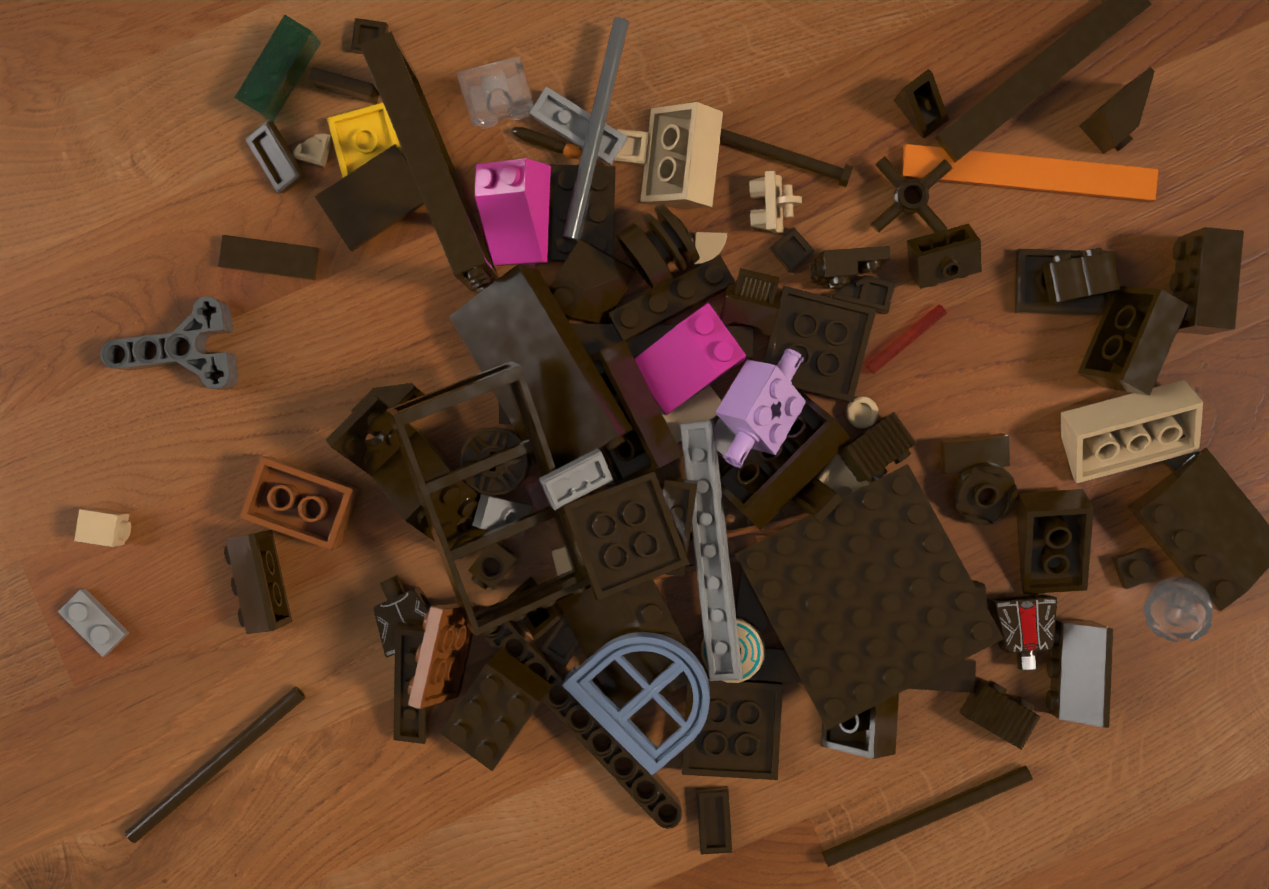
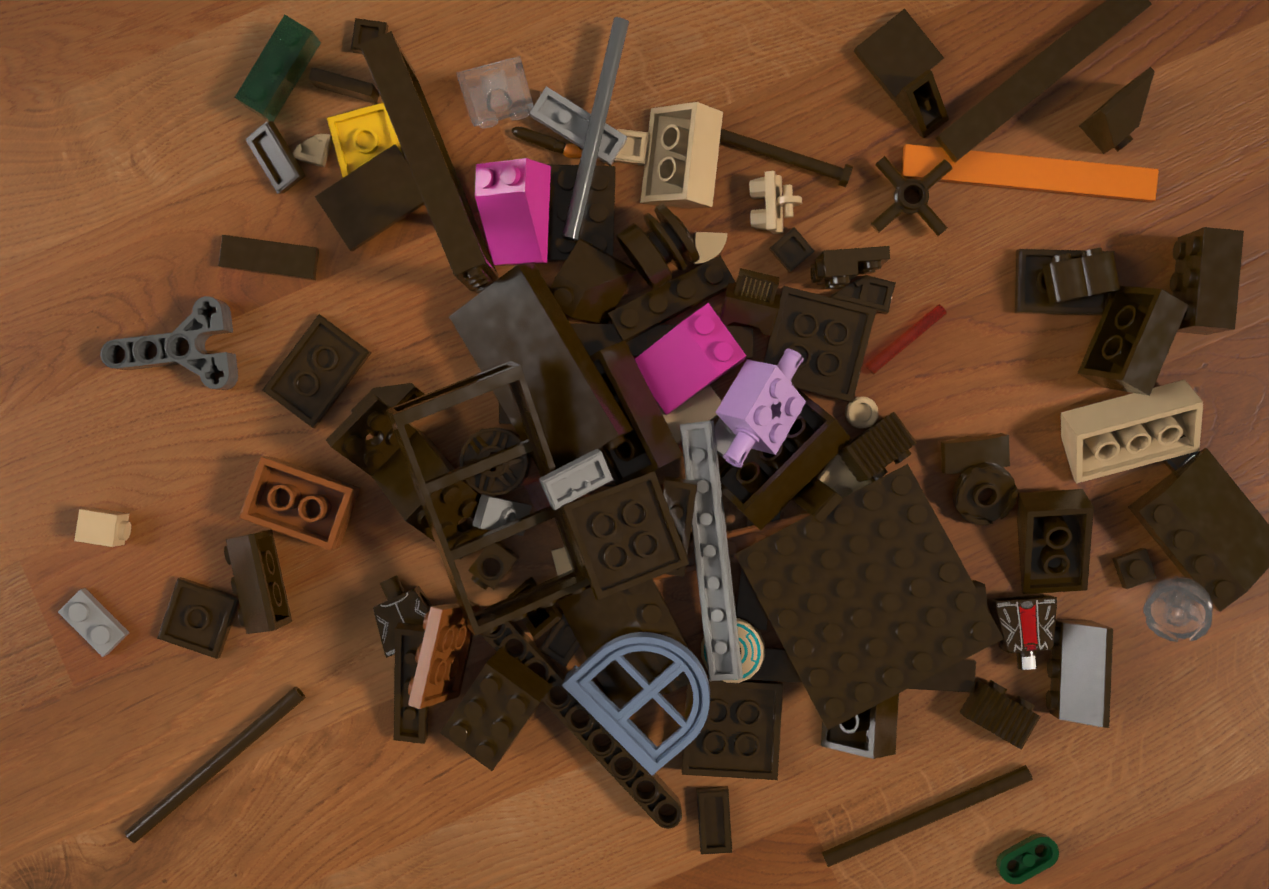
(198, 618): none -> dark brown tile
(316, 371): none -> dark brown tile
(898, 53): none -> dark brown tile
(944, 256): dark brown brick -> none
(1027, 861): none -> dark green plate

